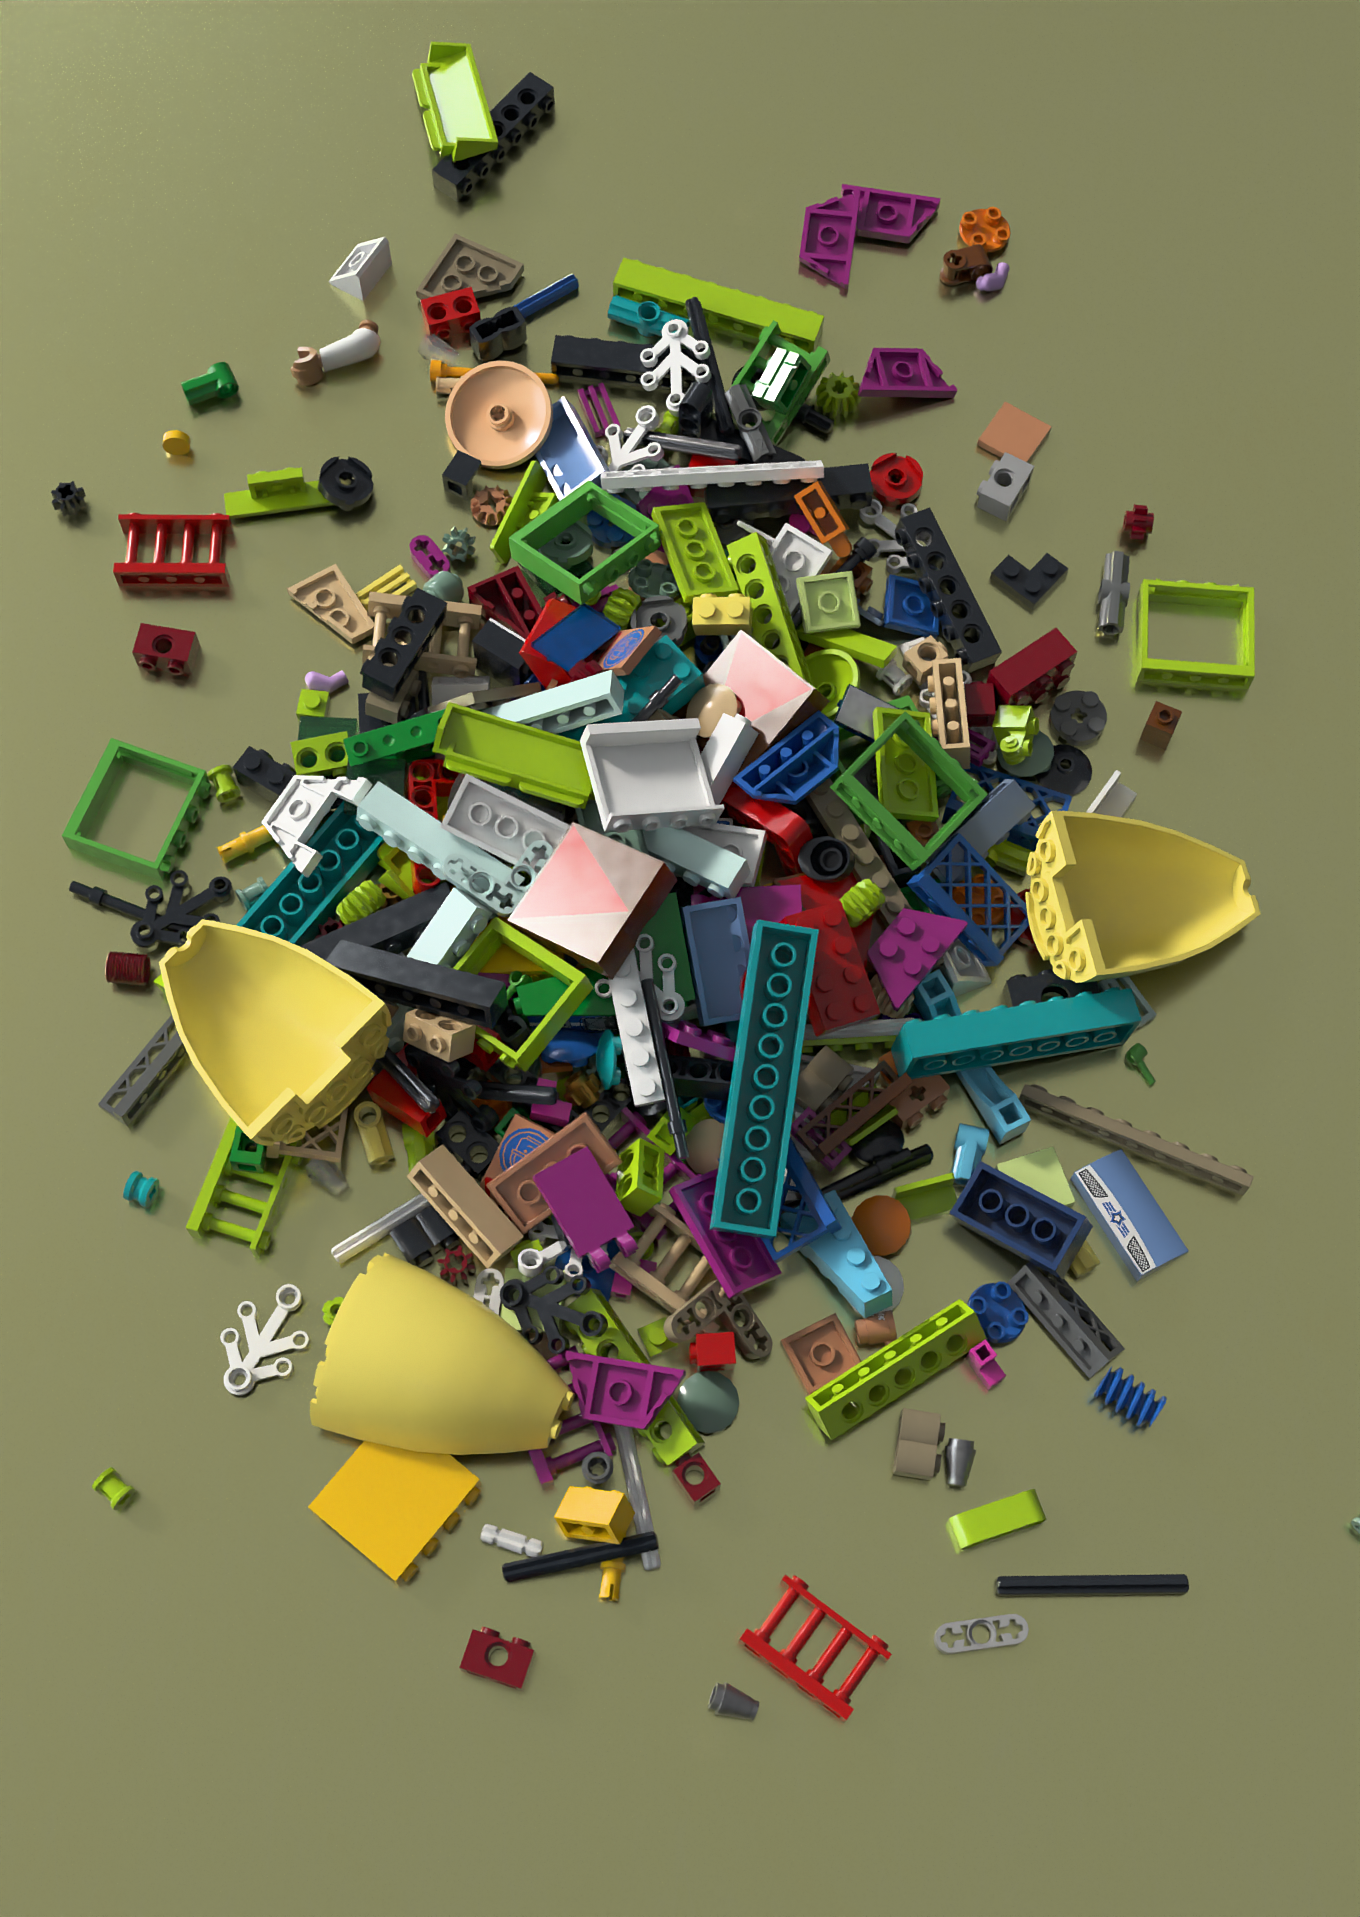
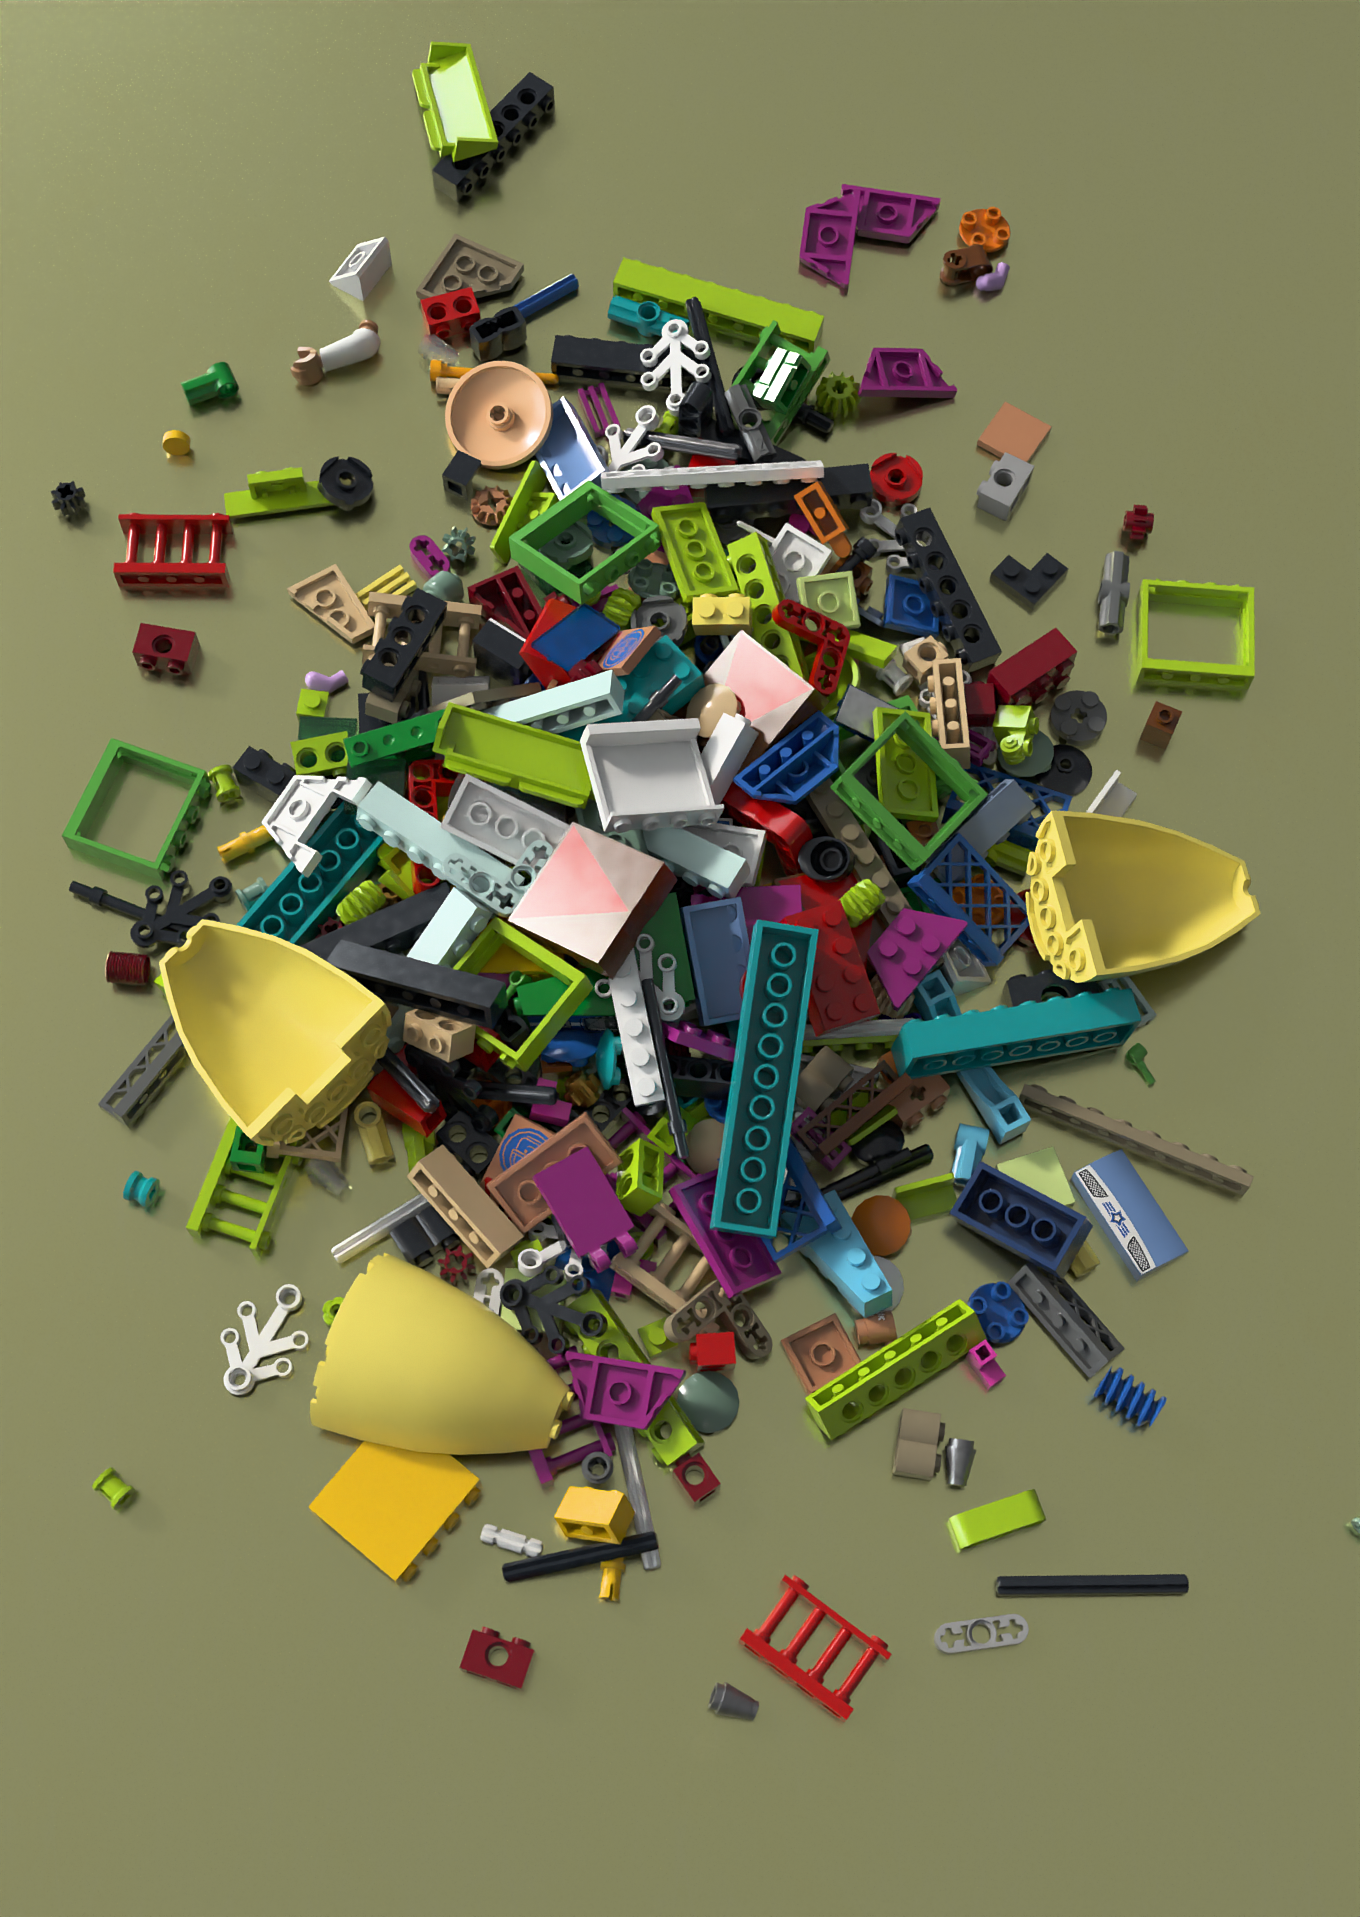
(826, 643): none -> red beam

